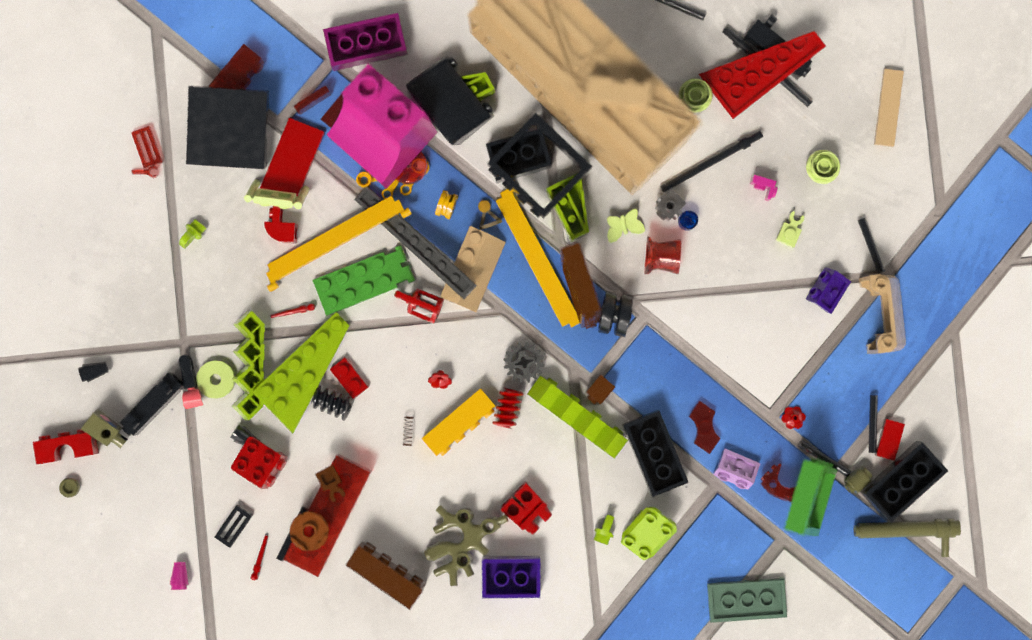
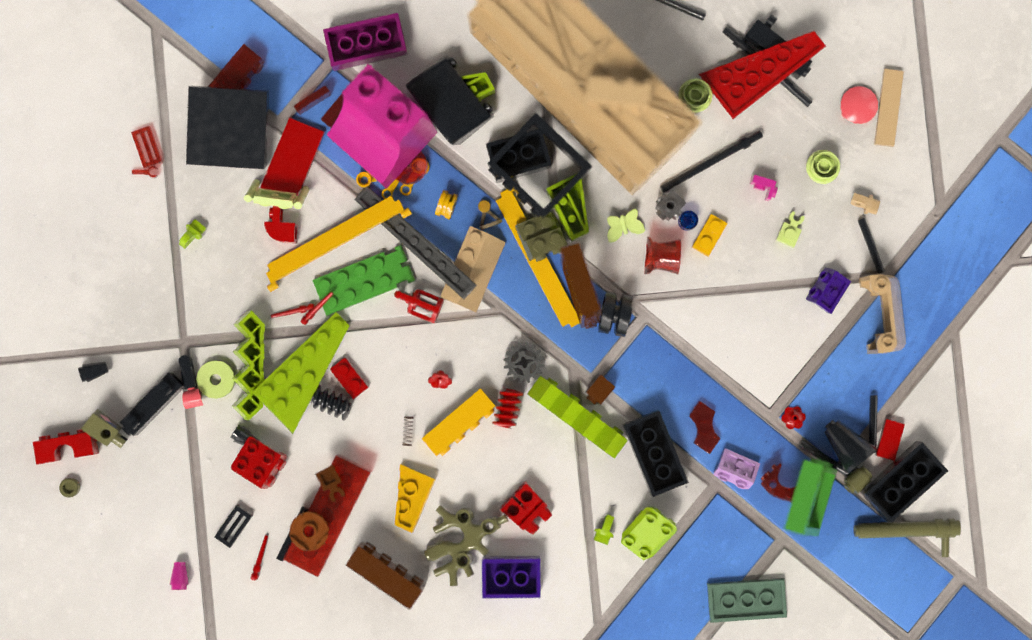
(311, 313): none -> red piece
(412, 496): none -> yellow wing
(540, 237): none -> olive plate
(709, 235): none -> yellow plate
(848, 445): none -> black cone
(859, 105): none -> coral dish
(868, 203): none -> tan piece

